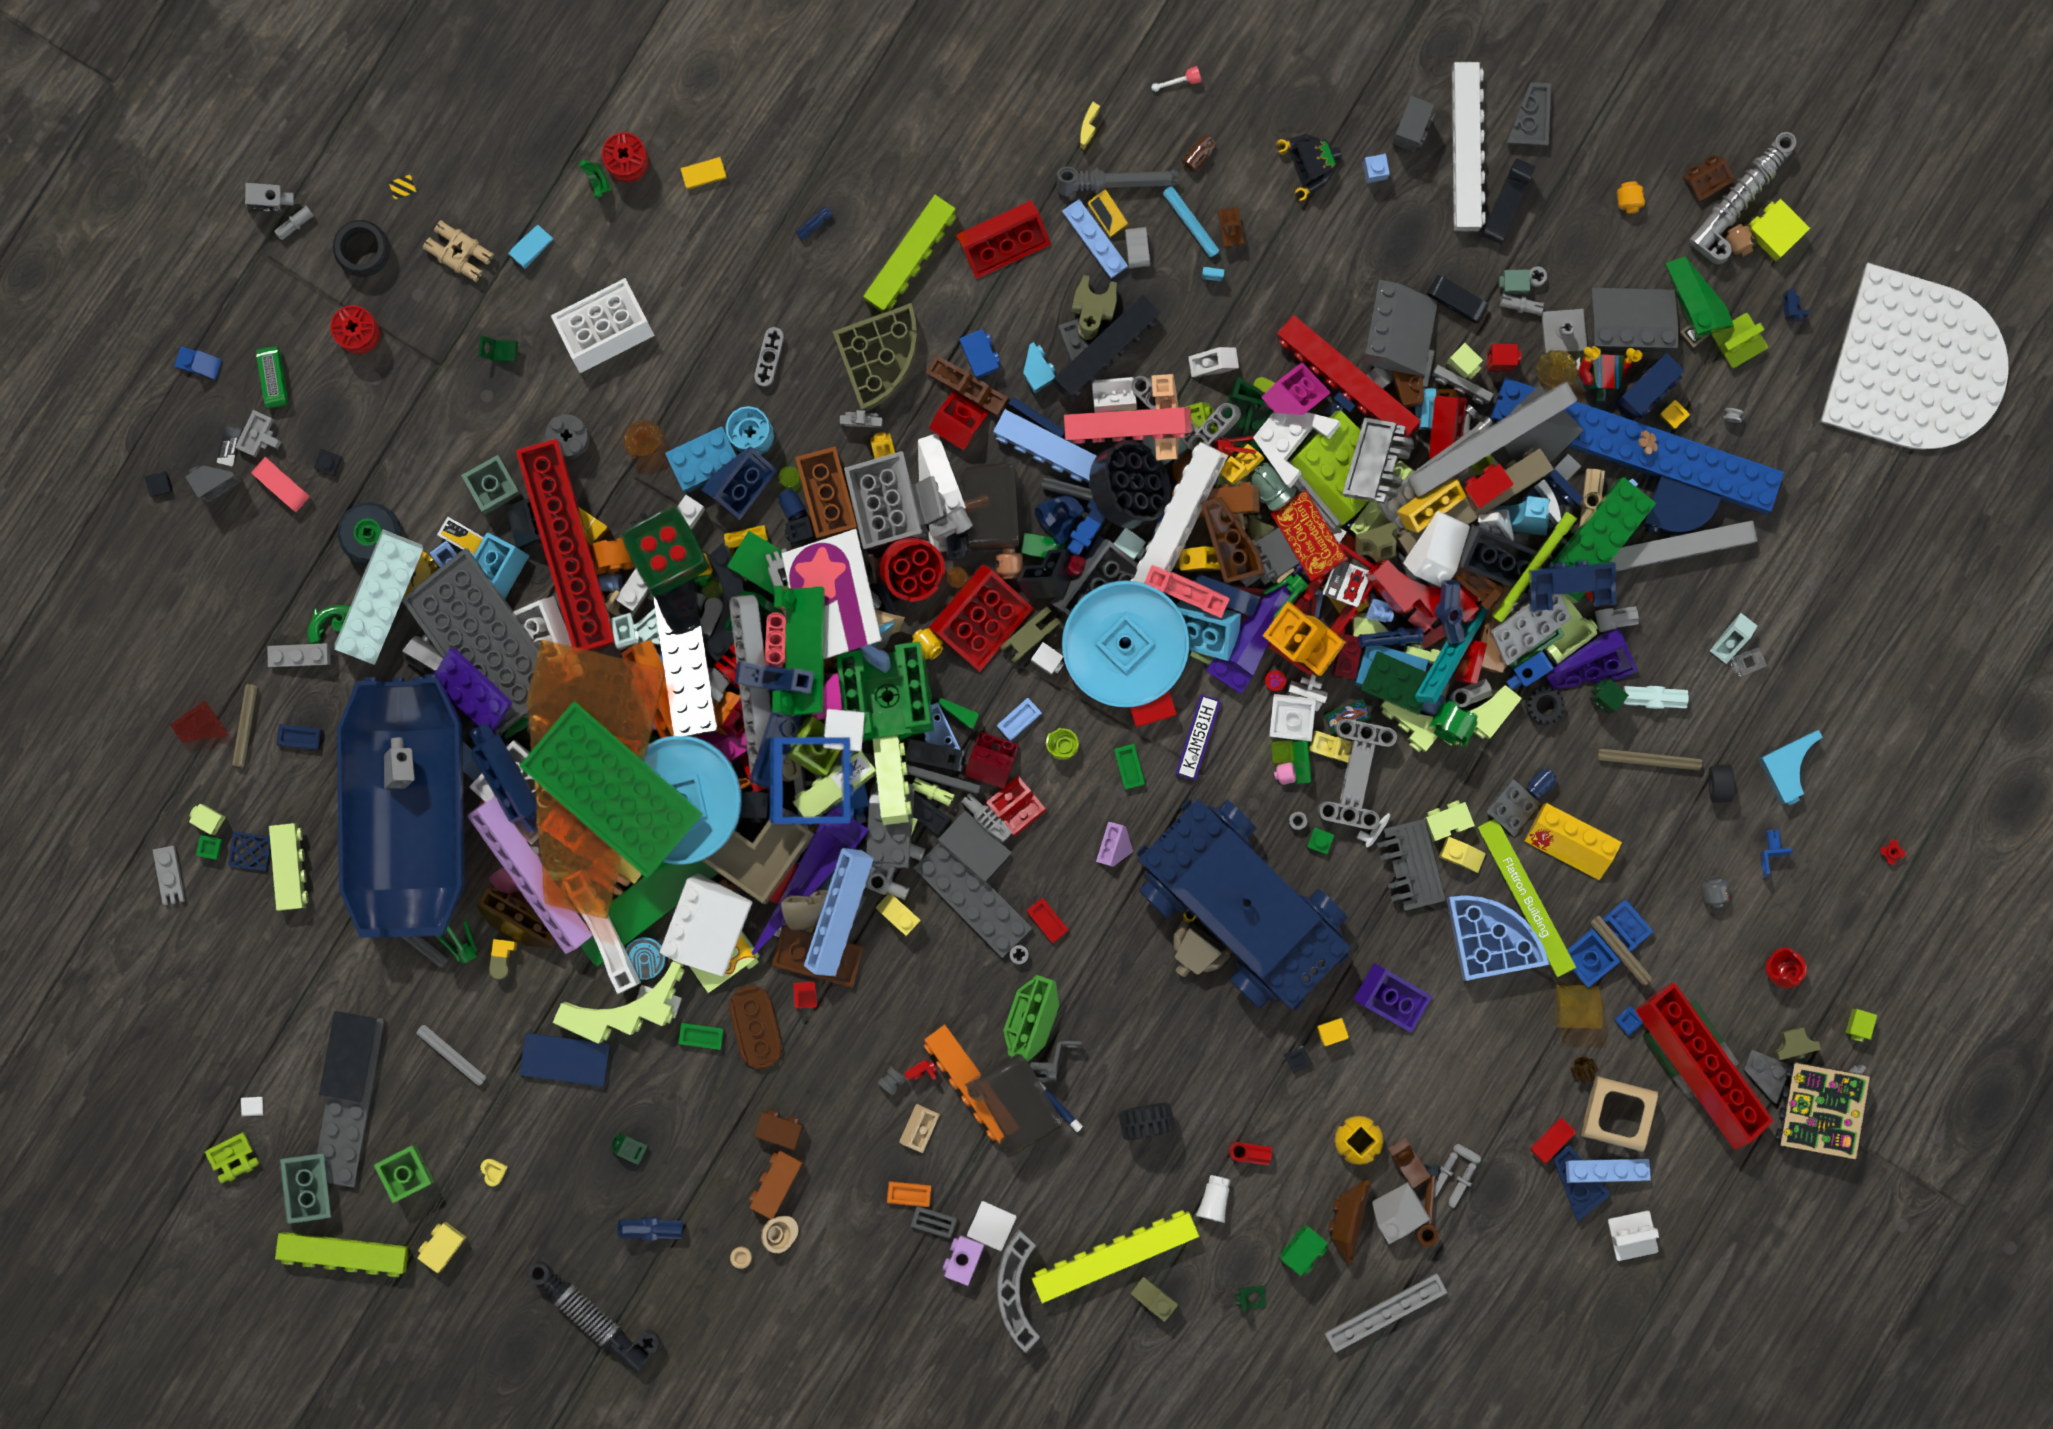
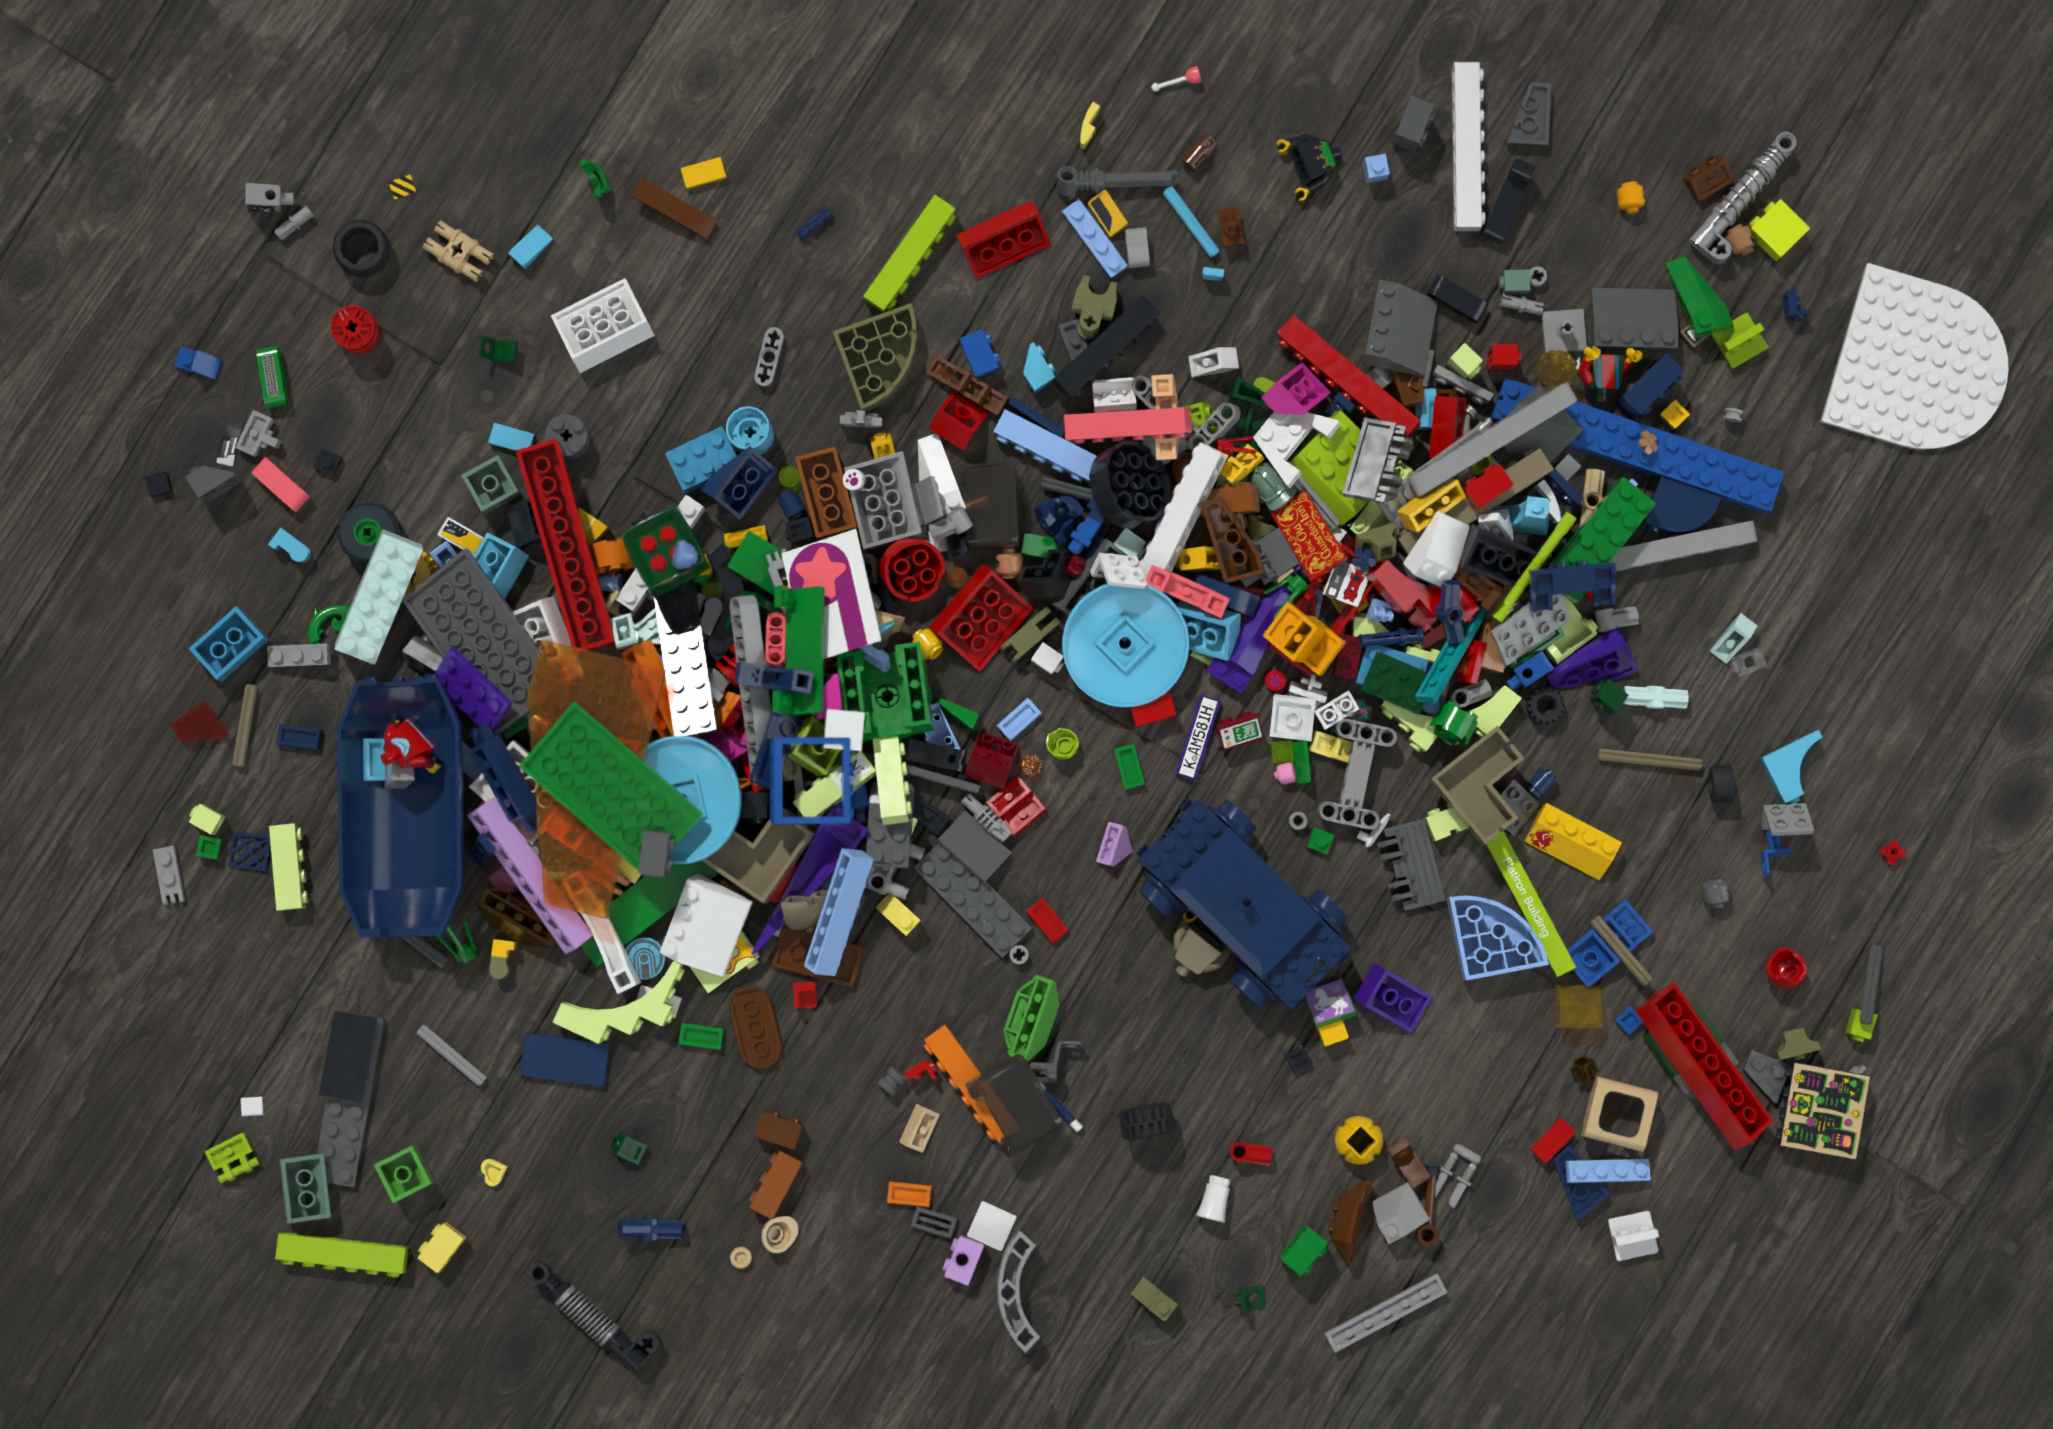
(228, 644): none -> dark azure brick
(297, 550): none -> medium azure leg
(372, 765): none -> medium azure tile
(408, 747): none -> red torso
(482, 851): none -> dark blue tile
(510, 437): none -> medium azure tile
(629, 168): red wheel -> none
(643, 439): clear orange hair -> none
(656, 853): none -> dark grey brick
(673, 208): none -> reddish brown slope
(684, 555): none -> medium blue cone
(853, 479): none -> white tile
(933, 791): yellowish green pin -> none
(1030, 764): none -> clear orange tile
(1114, 1257): neon yellow brick -> none
(1119, 570): none -> white bracket
(1239, 731): none -> slope
(1329, 1003): none -> tile
(1336, 710): none -> white slope
(1363, 559): none -> dark blue plant
(1462, 854): light yellow slope -> none
(1469, 788): none -> dark tan piece
(1787, 819): none -> light grey bracket
(1871, 985): none -> dark grey axle

